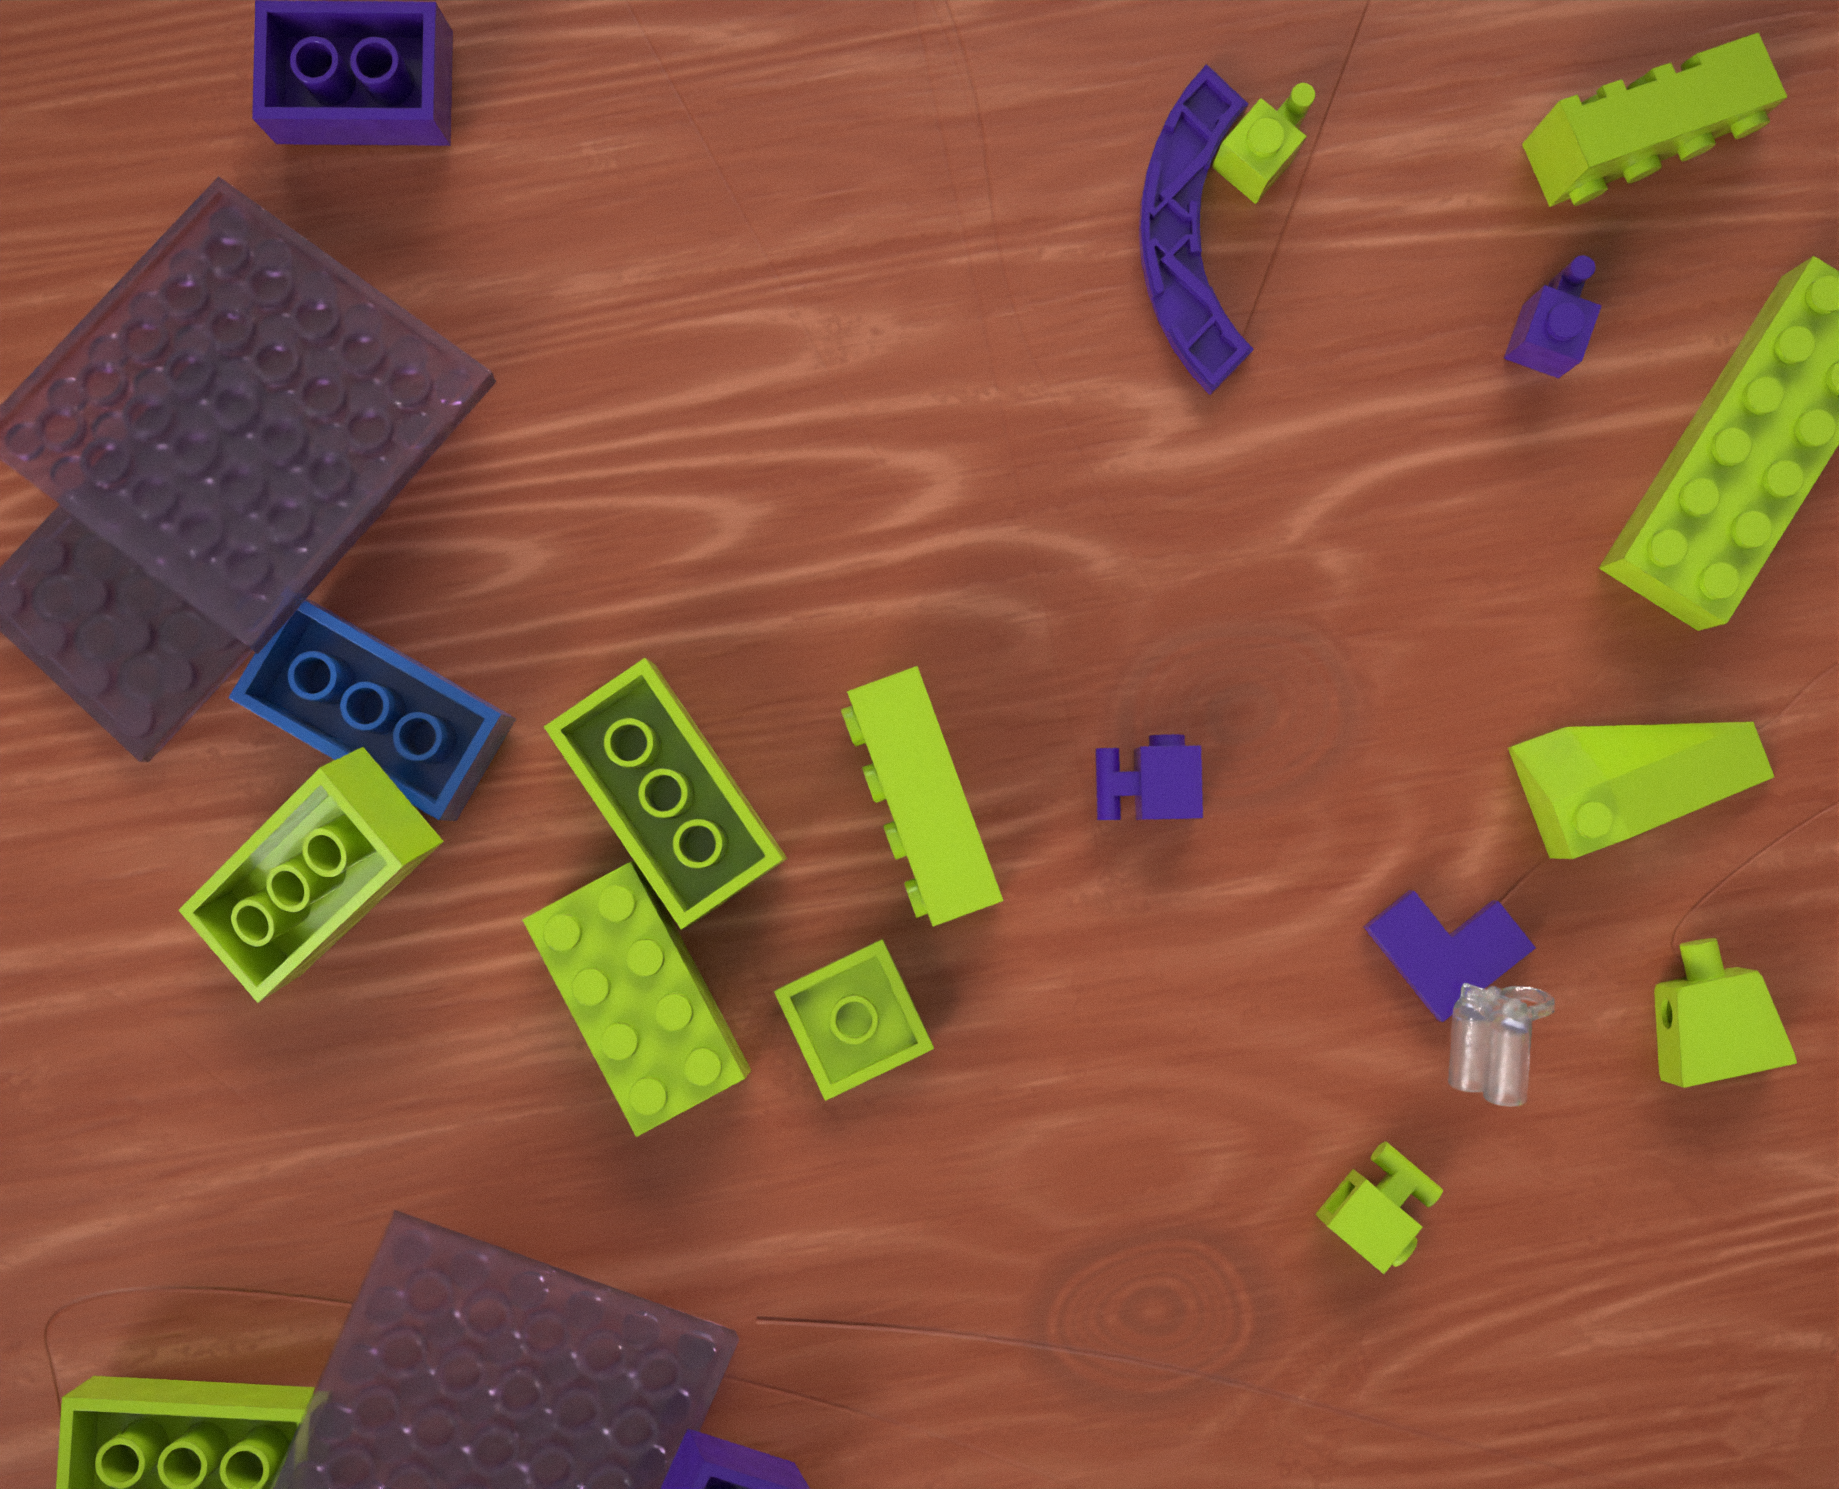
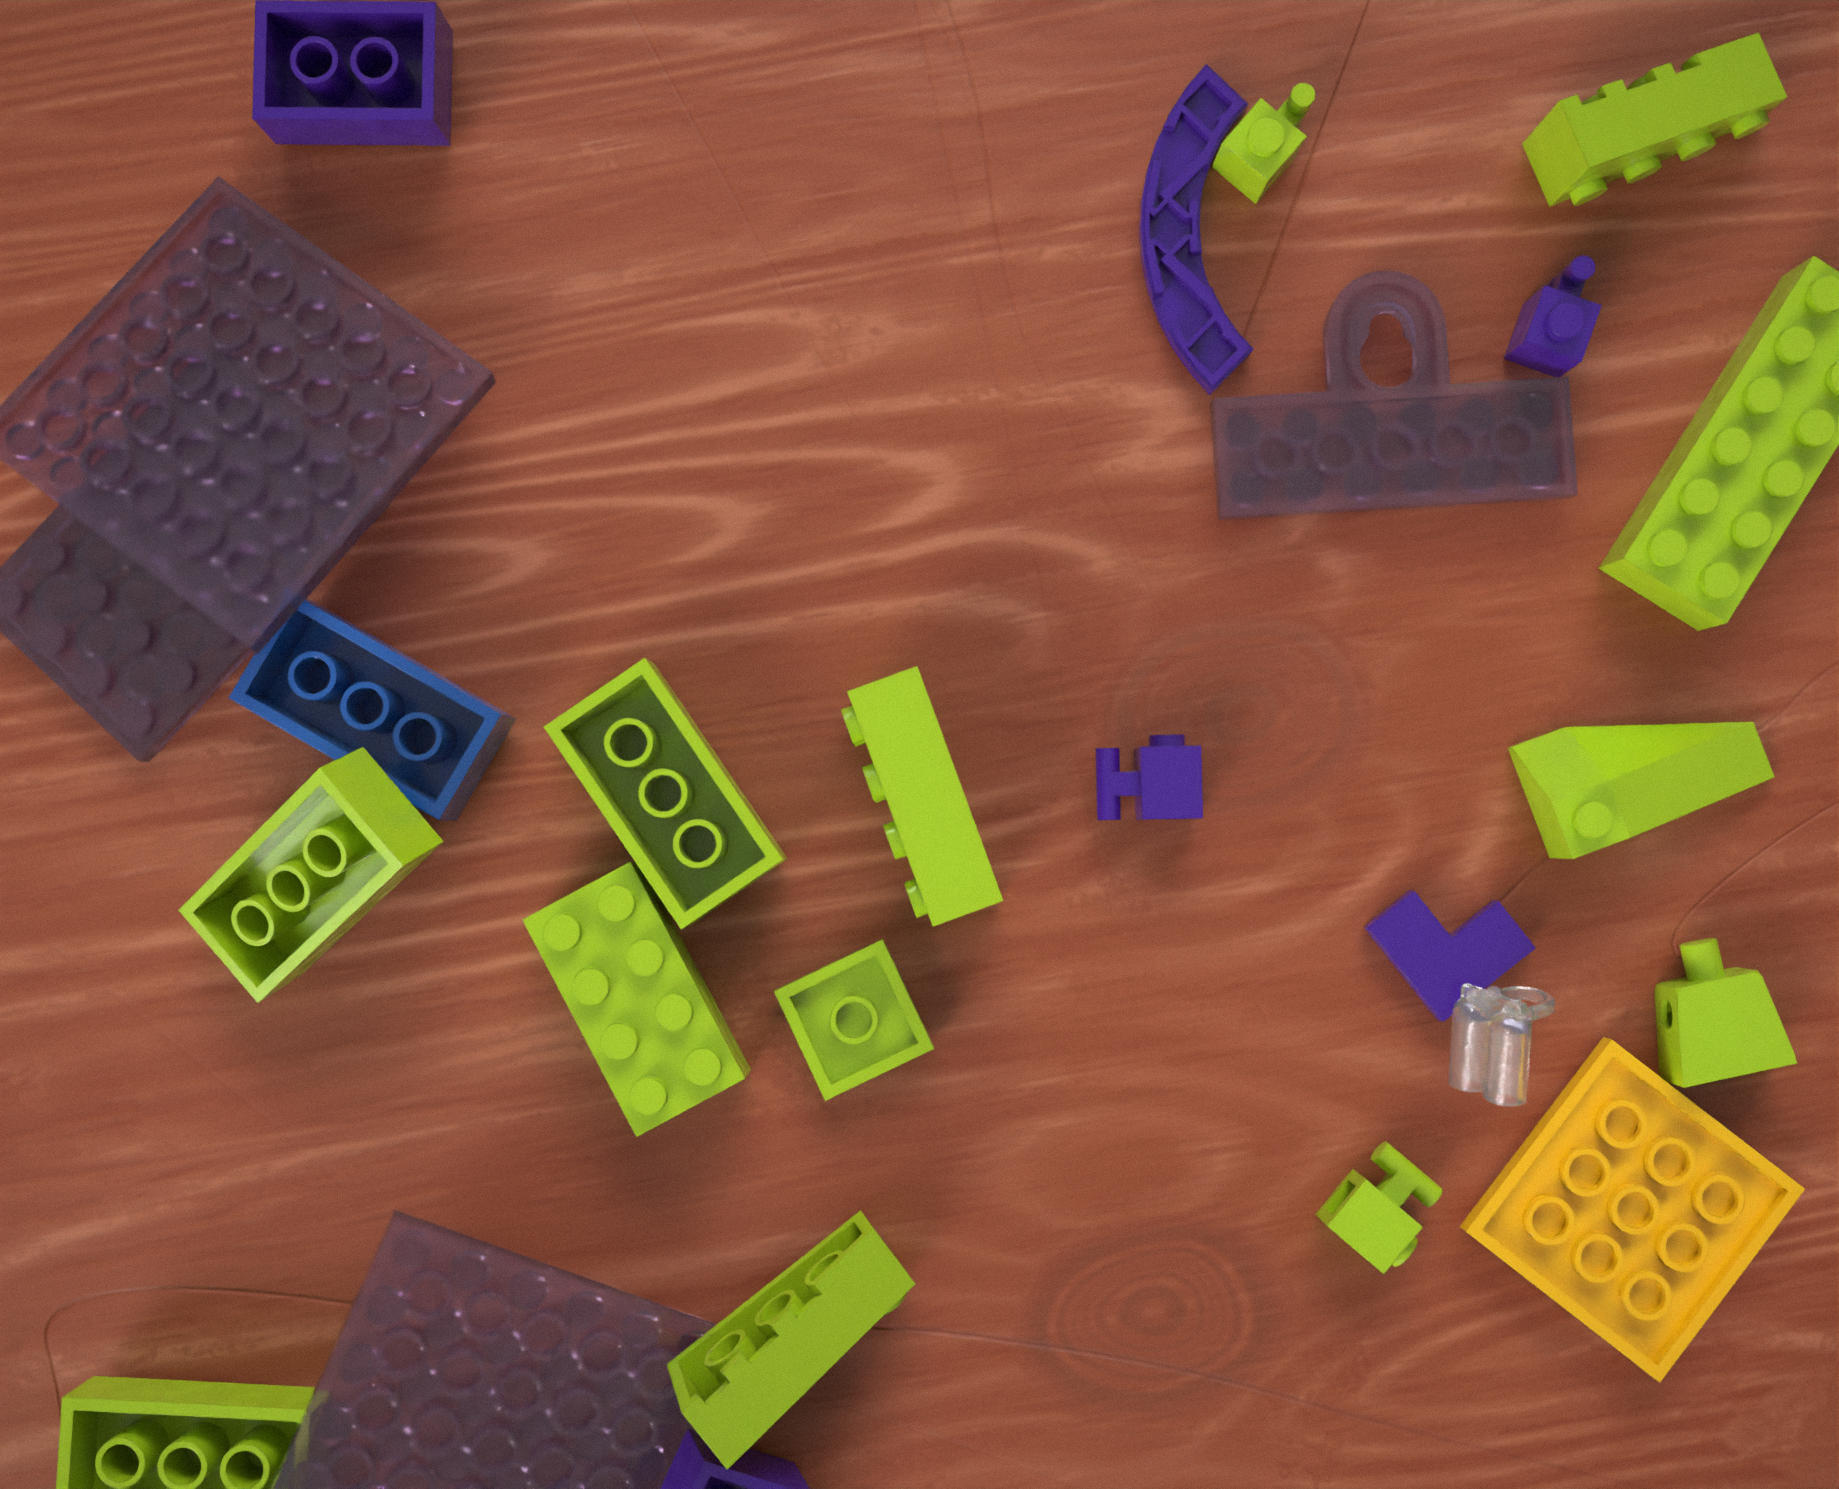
(786, 1338): none -> lime wedge
(1396, 444): none -> plate
(1632, 1208): none -> yellow plate

